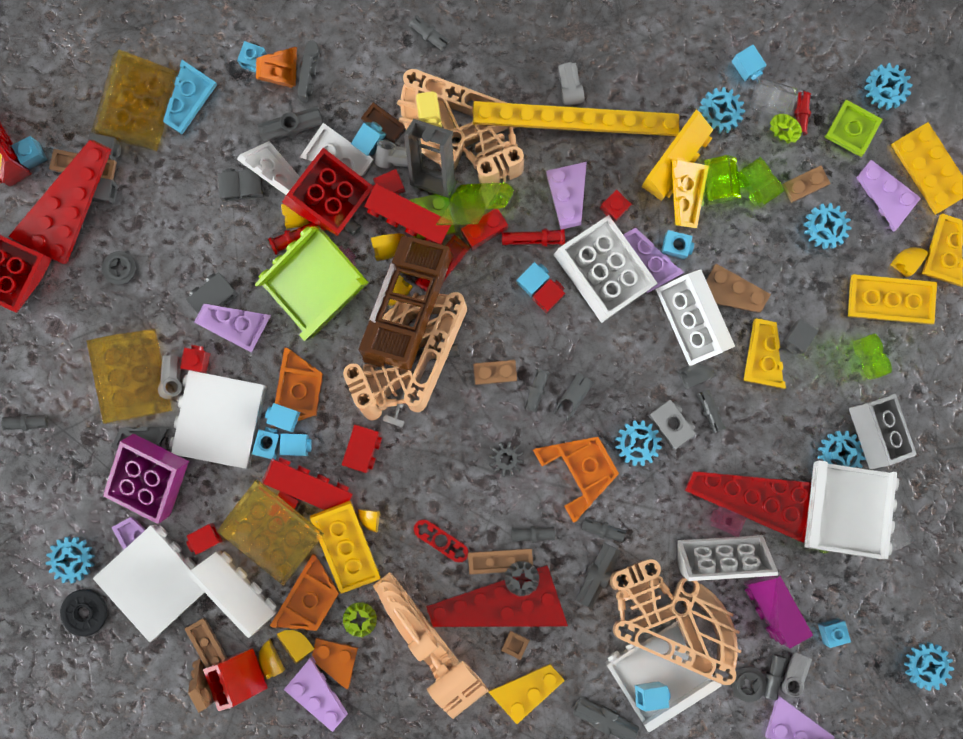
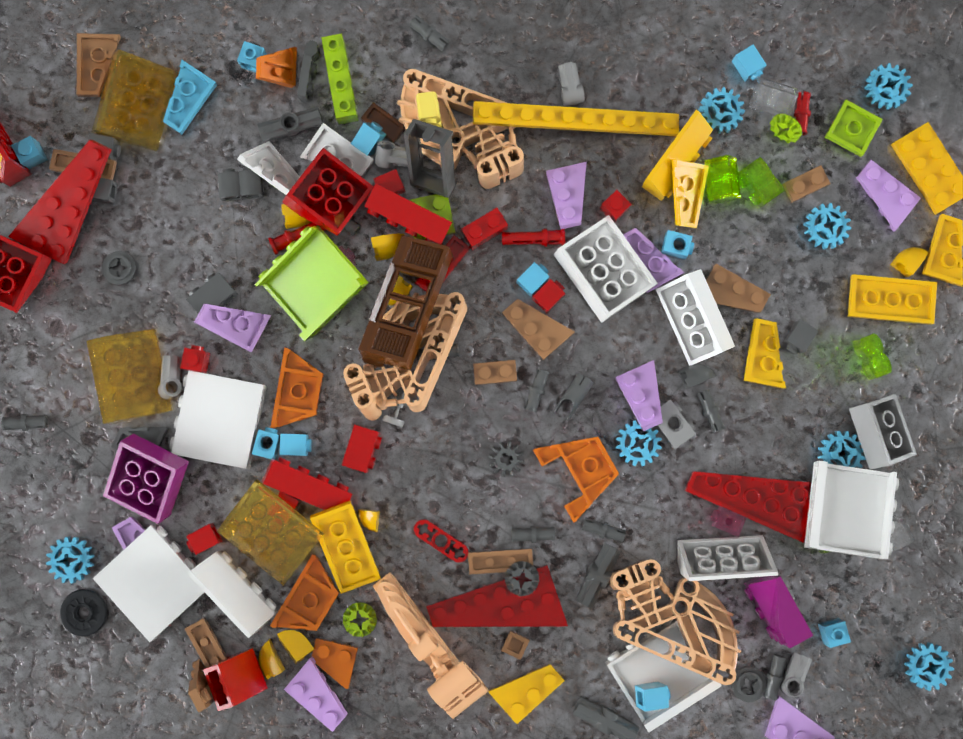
(94, 61): none -> medium nougat wing
(282, 417): medium azure brick -> none
(340, 79): none -> lime brick
(472, 201): clear neon green piece -> none
(537, 328): none -> medium nougat wing
(642, 394): none -> lavender wing

